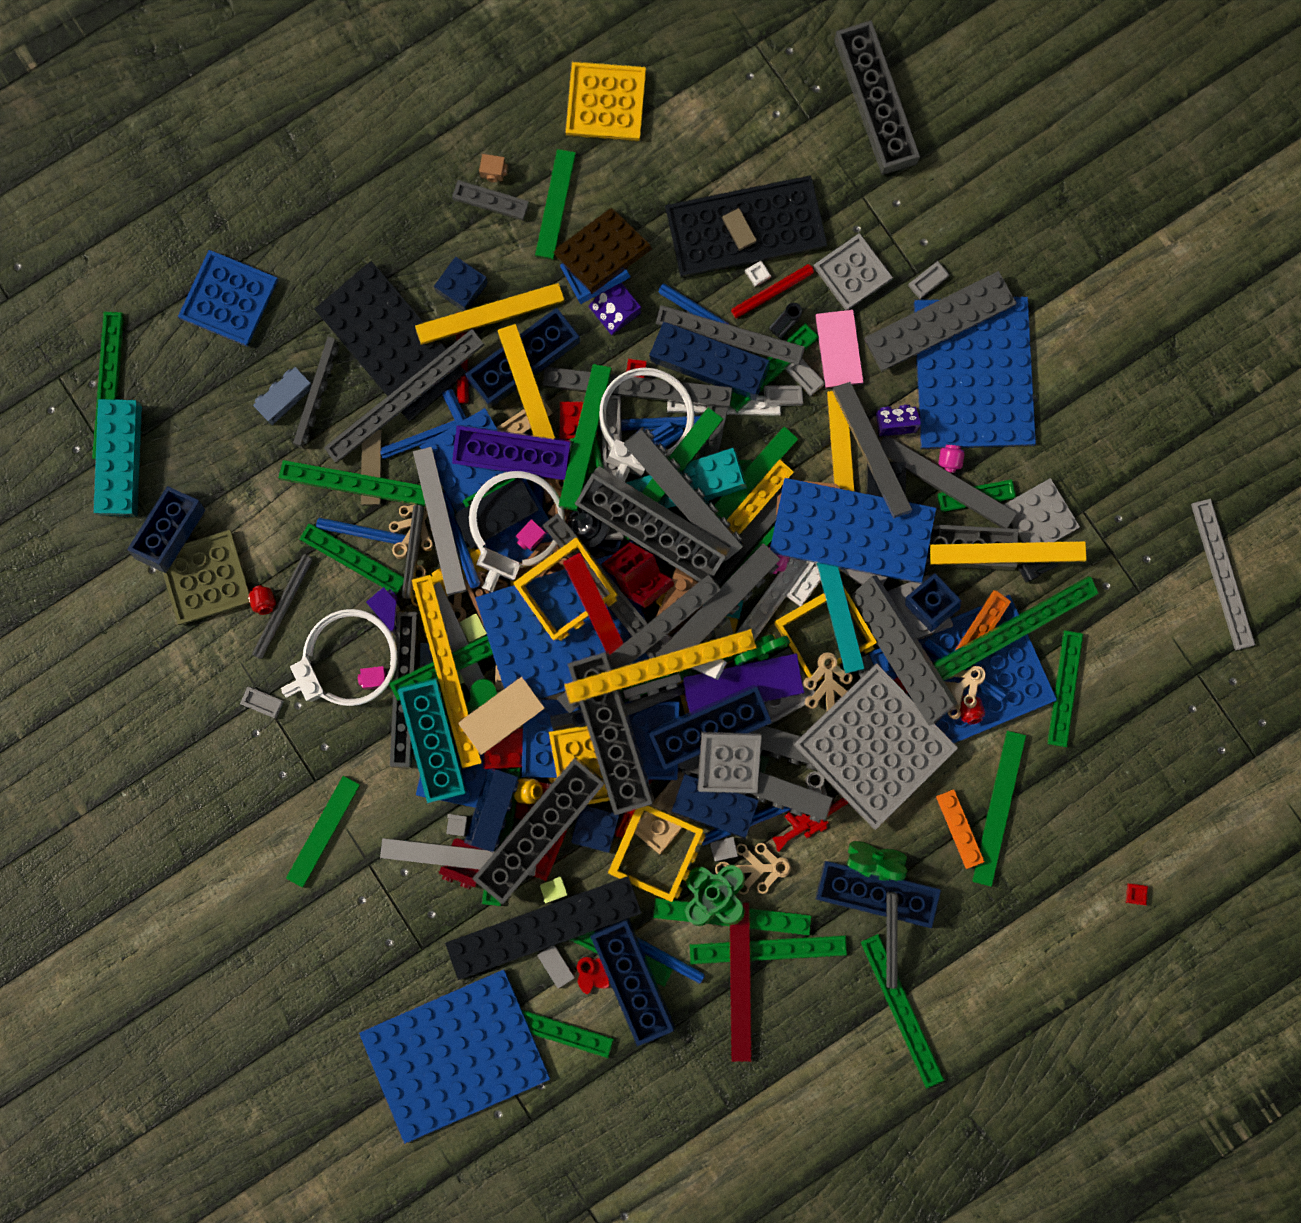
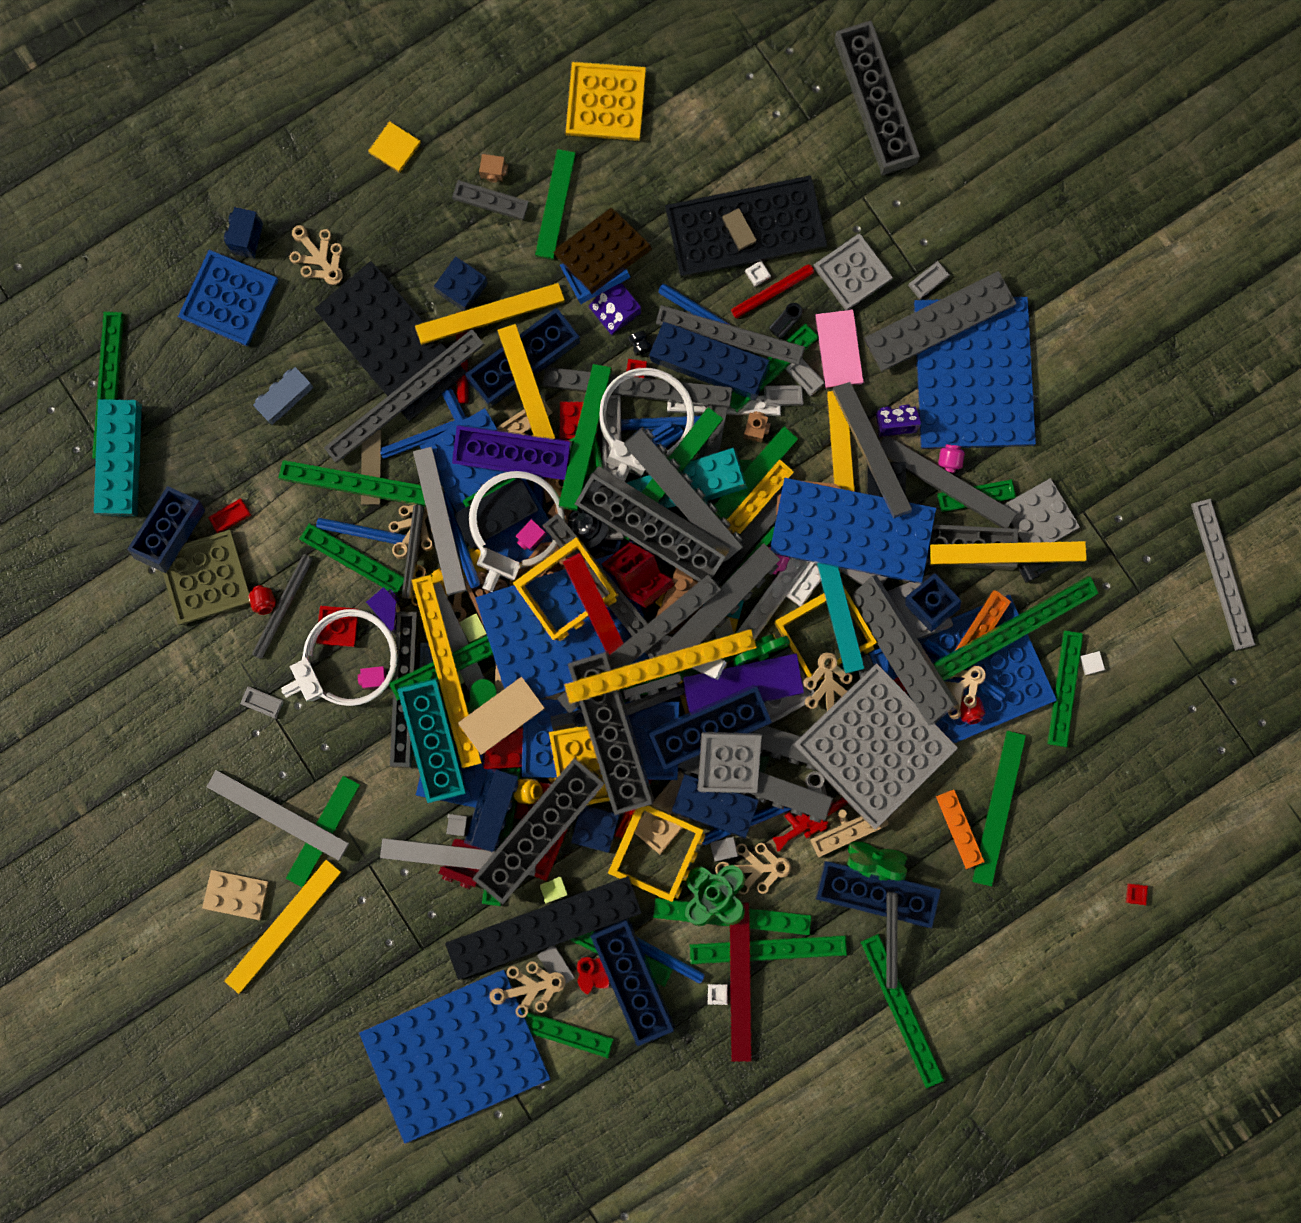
(229, 516): none -> red tile
(235, 895): none -> tan plate
(243, 232): none -> dark blue brick
(278, 815): none -> light grey tile
(282, 926): none -> yellow tile
(314, 401): dark grey plate -> none
(318, 257): none -> tan plant
(340, 631): none -> red plate
(394, 147): none -> yellow tile
(531, 987): none -> tan plant
(640, 343): none -> black wheel
(718, 994): none -> white tile
(756, 427): none -> medium nougat brick
(842, 835): none -> tan plate
(1092, 663): none -> white tile

